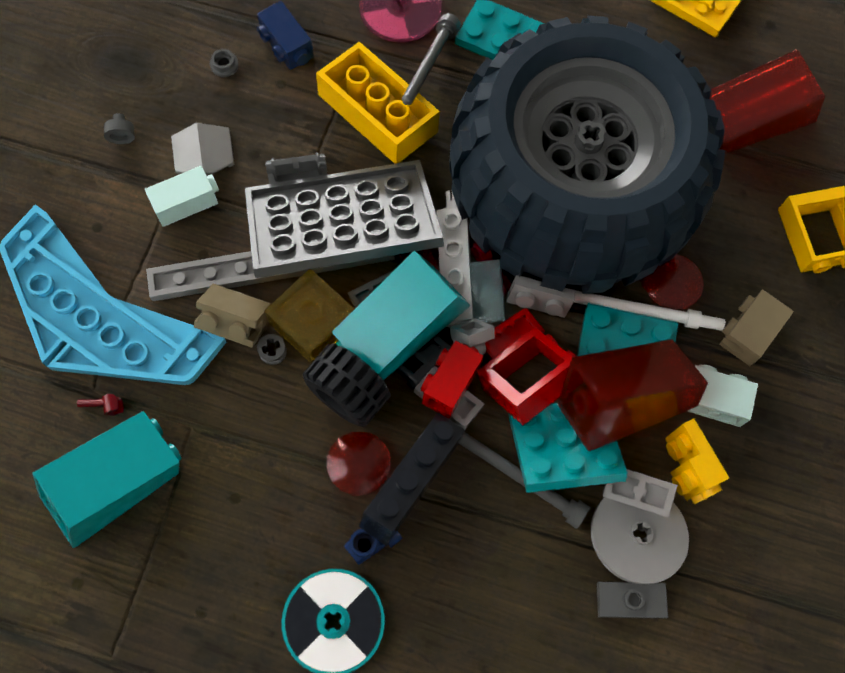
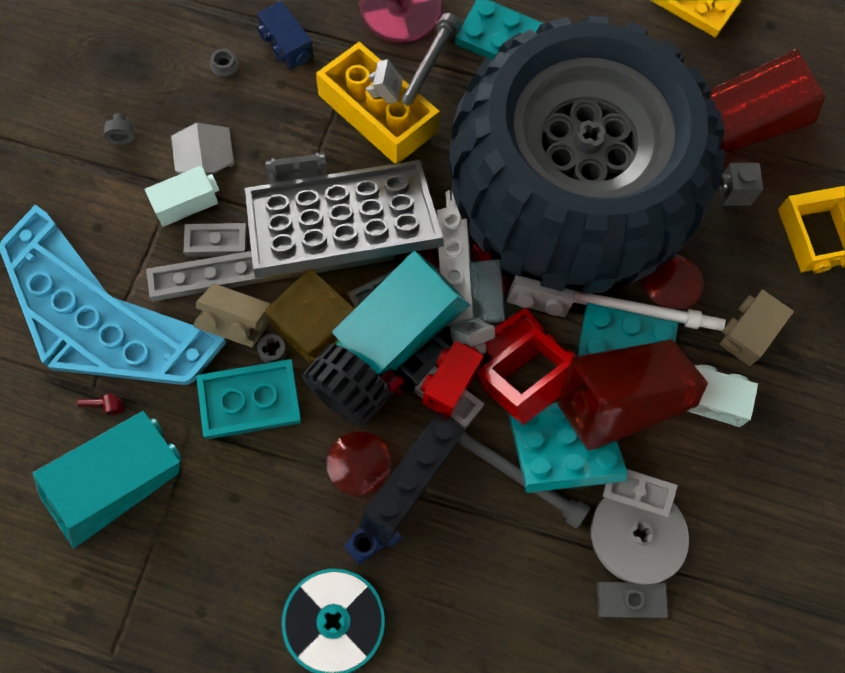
(214, 239): none -> light grey plate
(248, 399): none -> teal plate
(386, 82): none -> light grey tile
(393, 382): none -> dark red hand
(699, 466): yellow plate -> none
(740, 184): none -> dark grey brick

